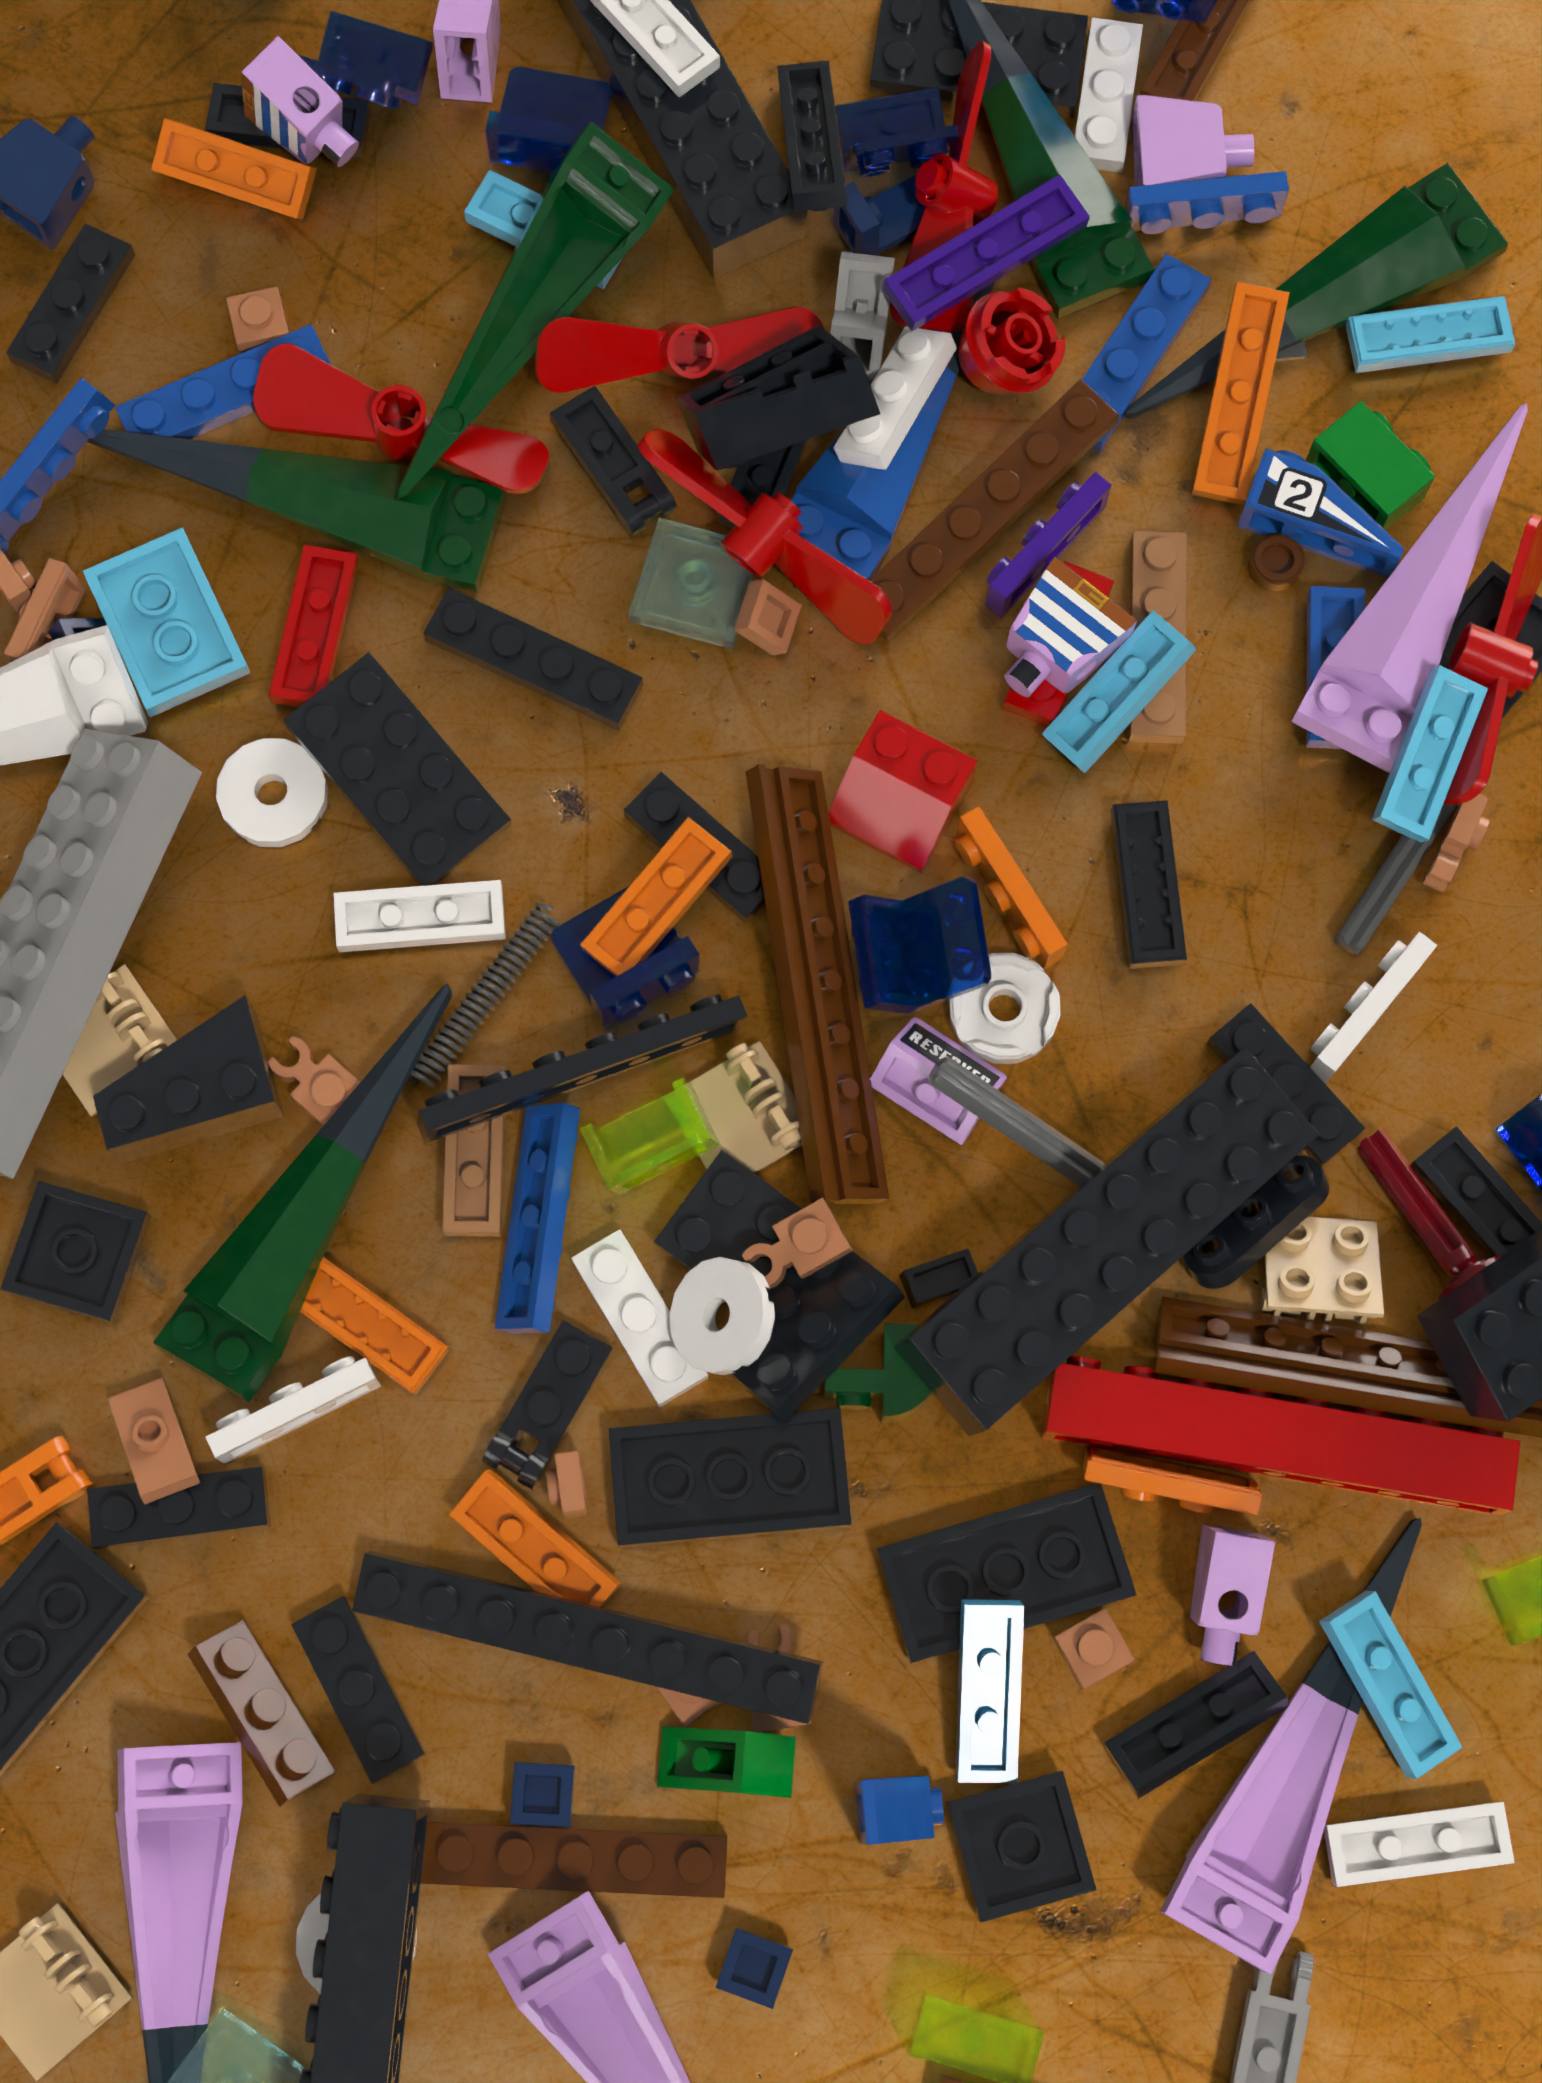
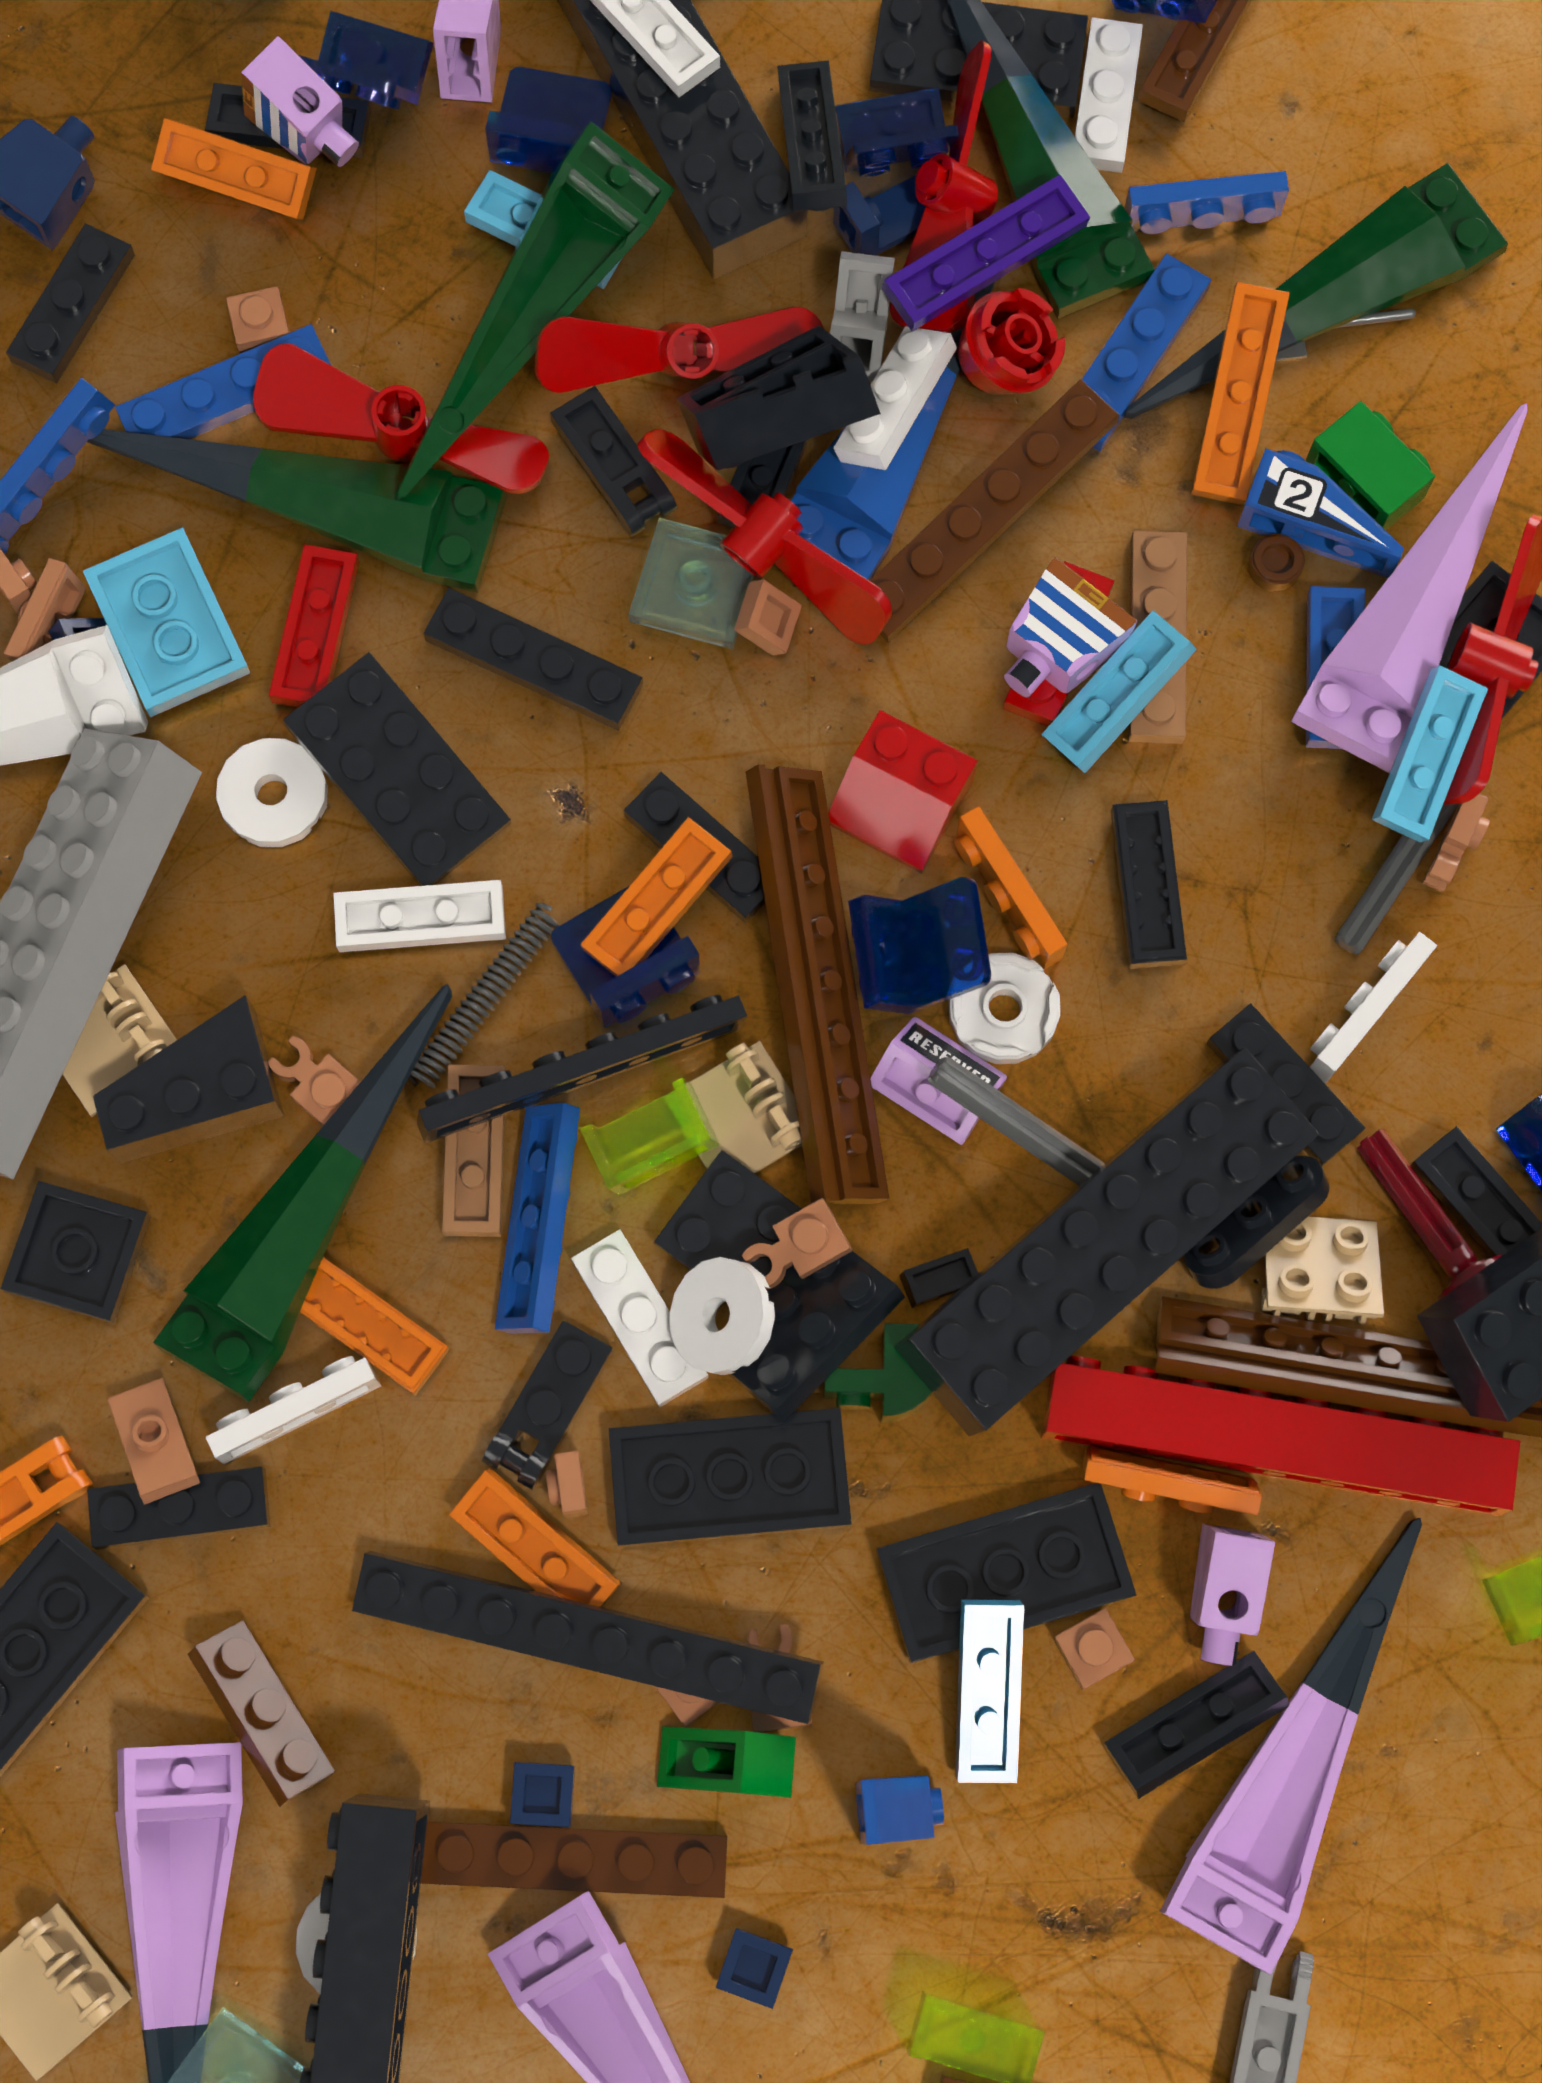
(358, 1689): black plate -> none
(1021, 1846): black plate -> none
(1044, 541): dark purple plate -> none
(1183, 141): lavender torso -> none
(1390, 1684): medium azure plate -> none
(1418, 1844): white plate -> none
(1430, 334): medium azure plate -> none

